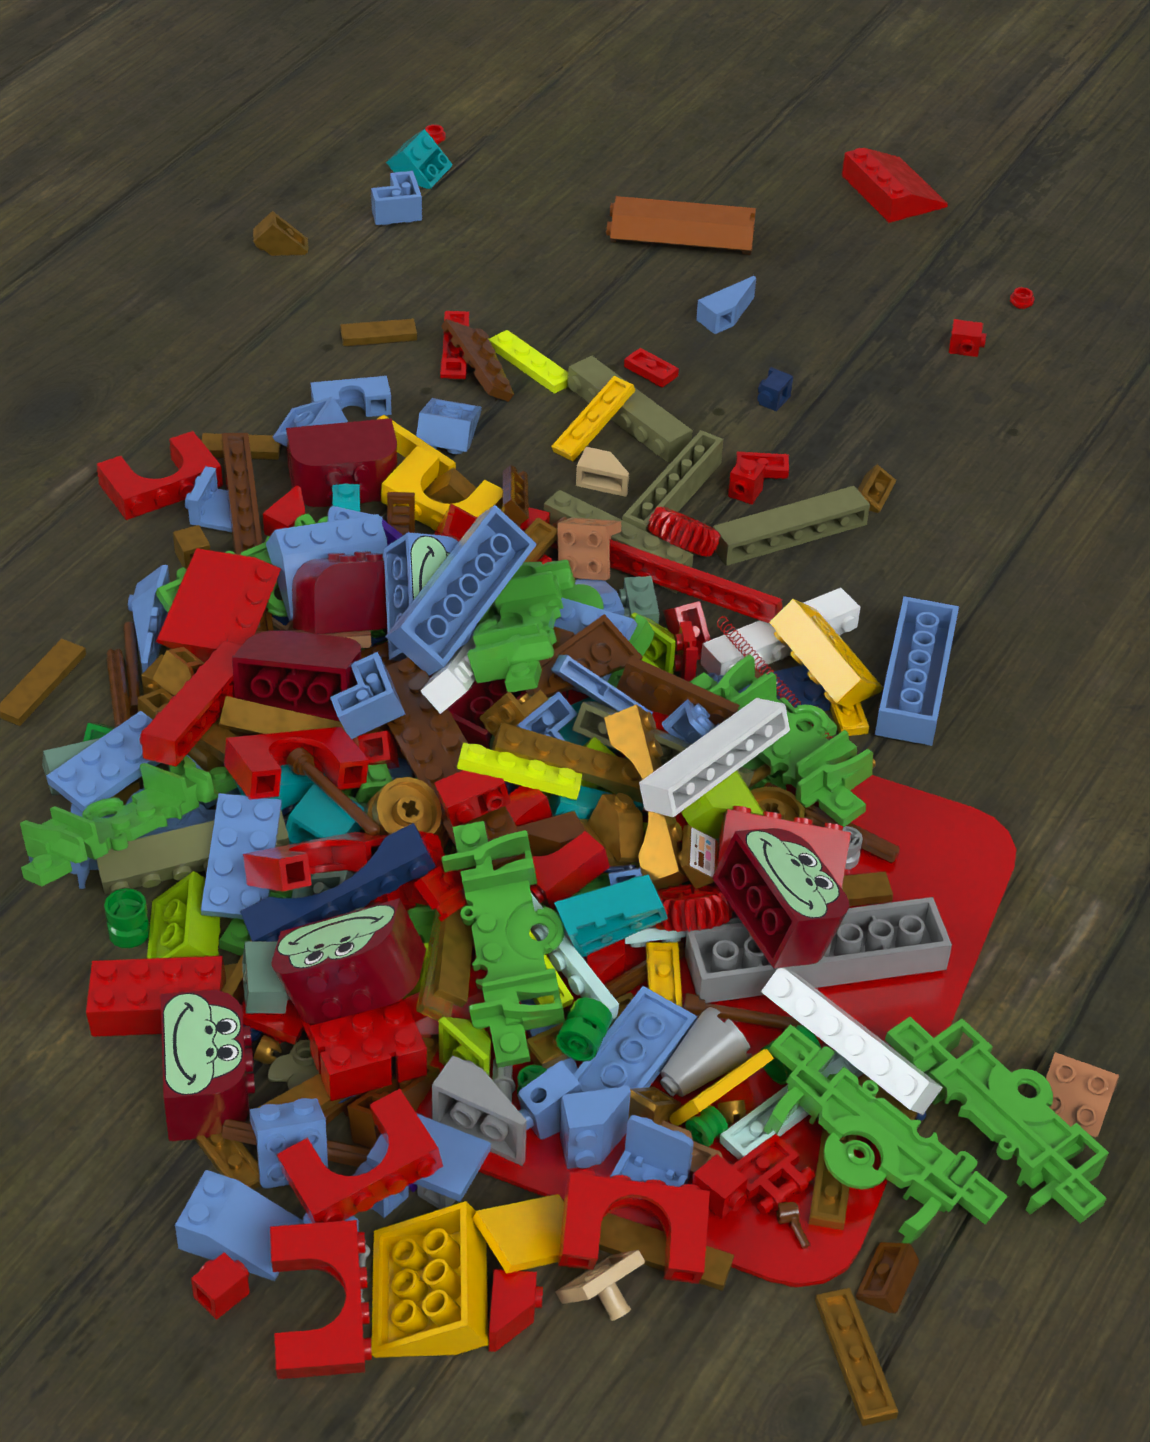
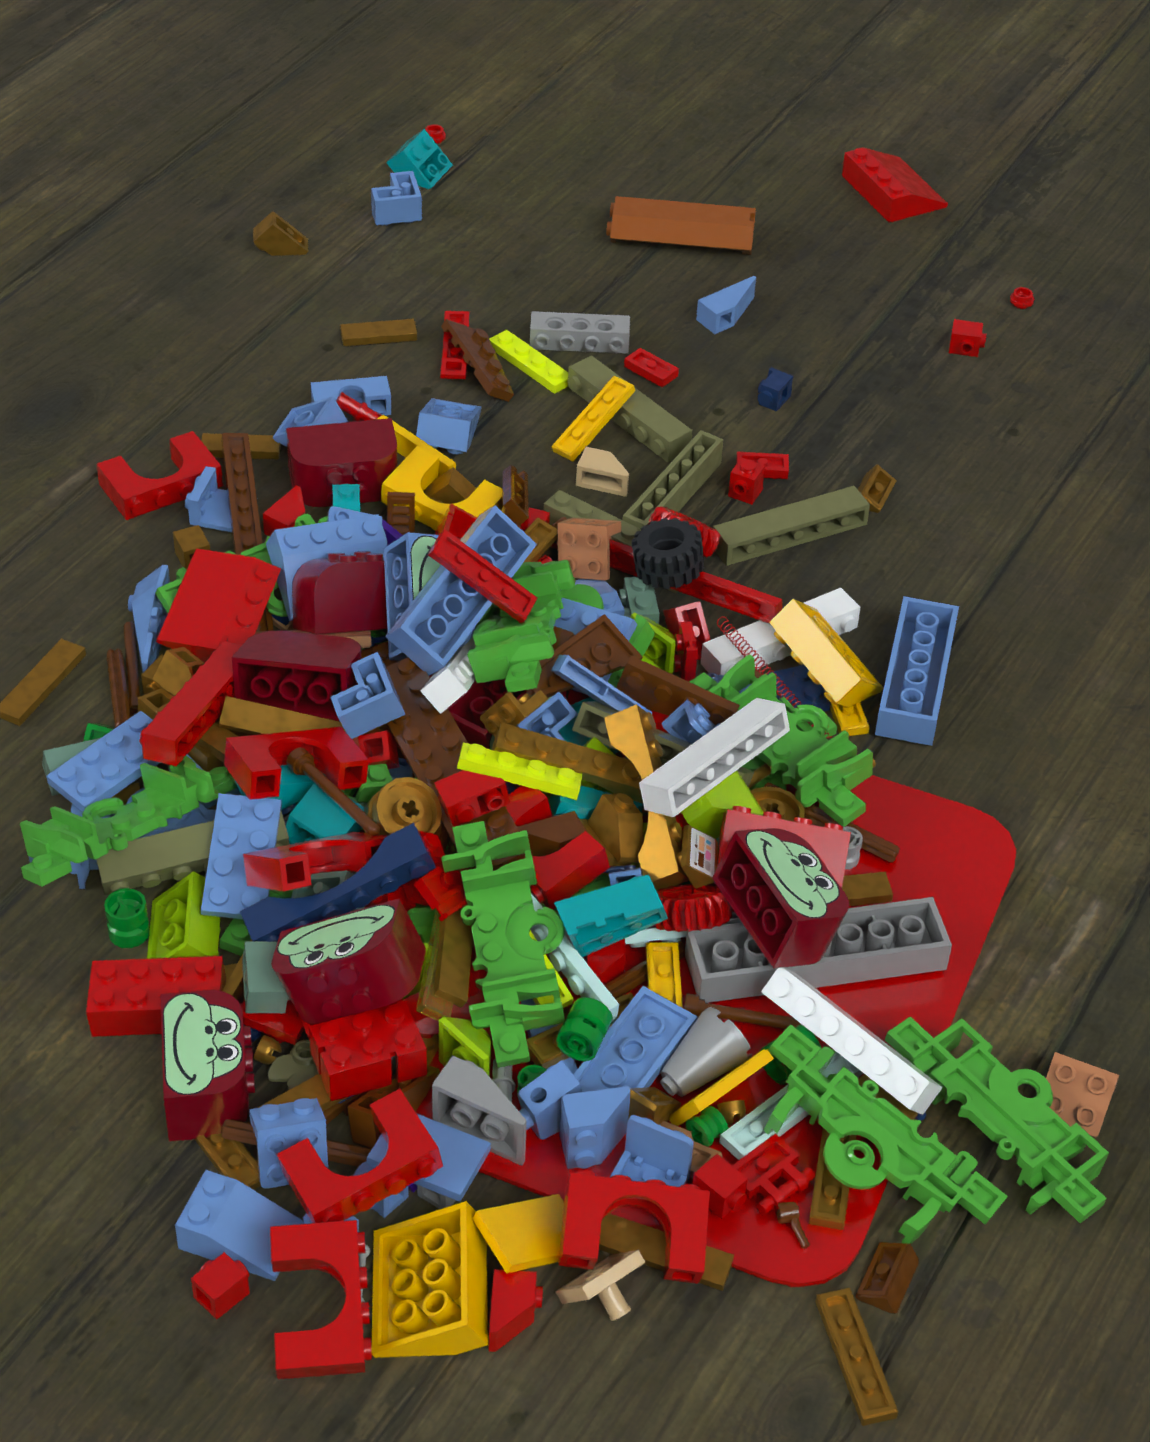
(356, 409): none -> red pin
(482, 576): none -> red tile
(579, 332): none -> light grey brick
(668, 553): none -> black tyre

